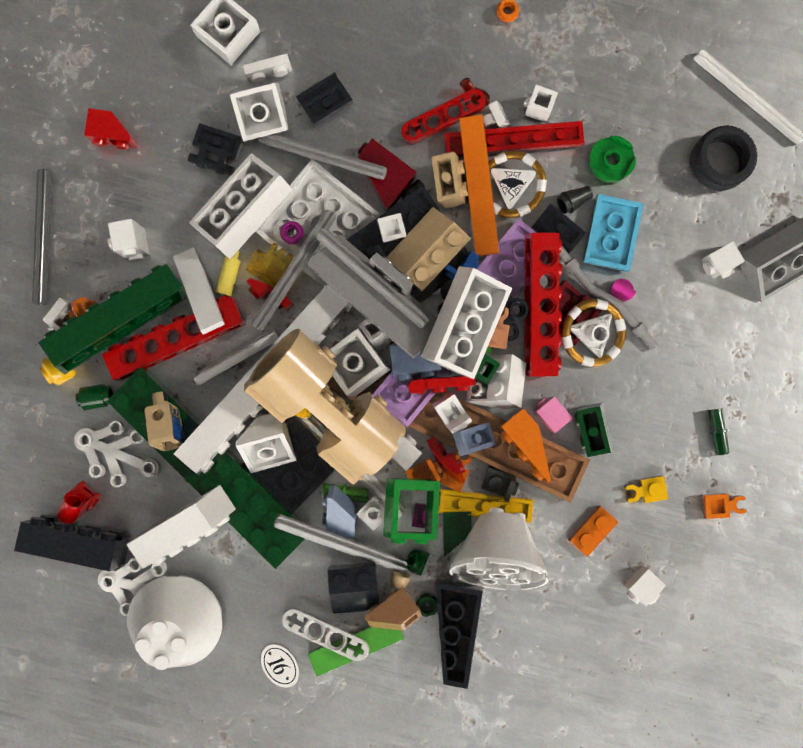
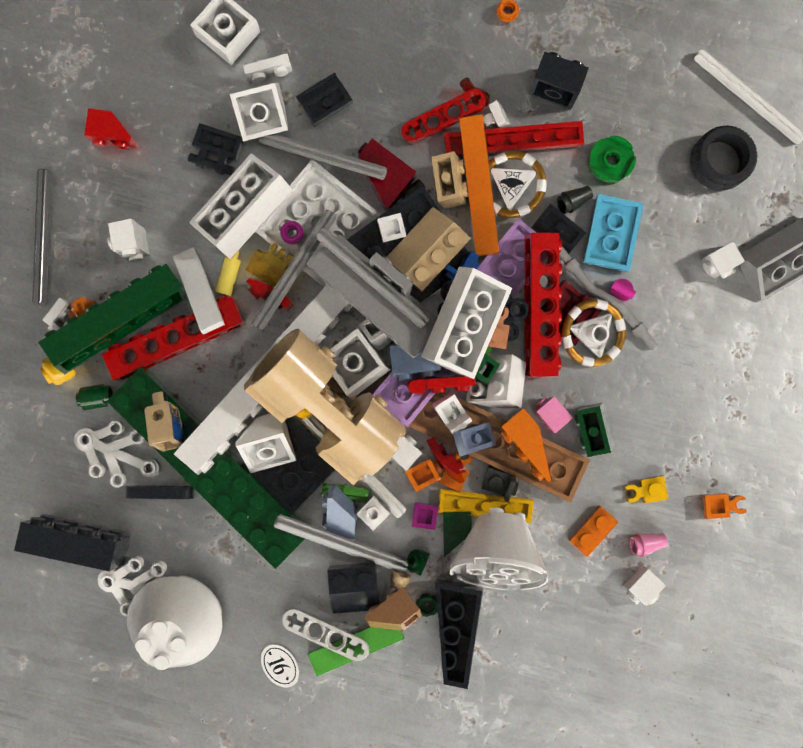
(77, 503): red piece -> none
(159, 492): none -> black beam
(182, 528): white brick -> none
(236, 356): white tile -> none
(393, 488): green window -> none
(540, 103): white brick -> none
(558, 80): none -> black brick
(647, 543): none -> bright pink cone
(719, 431): dark green axle -> none

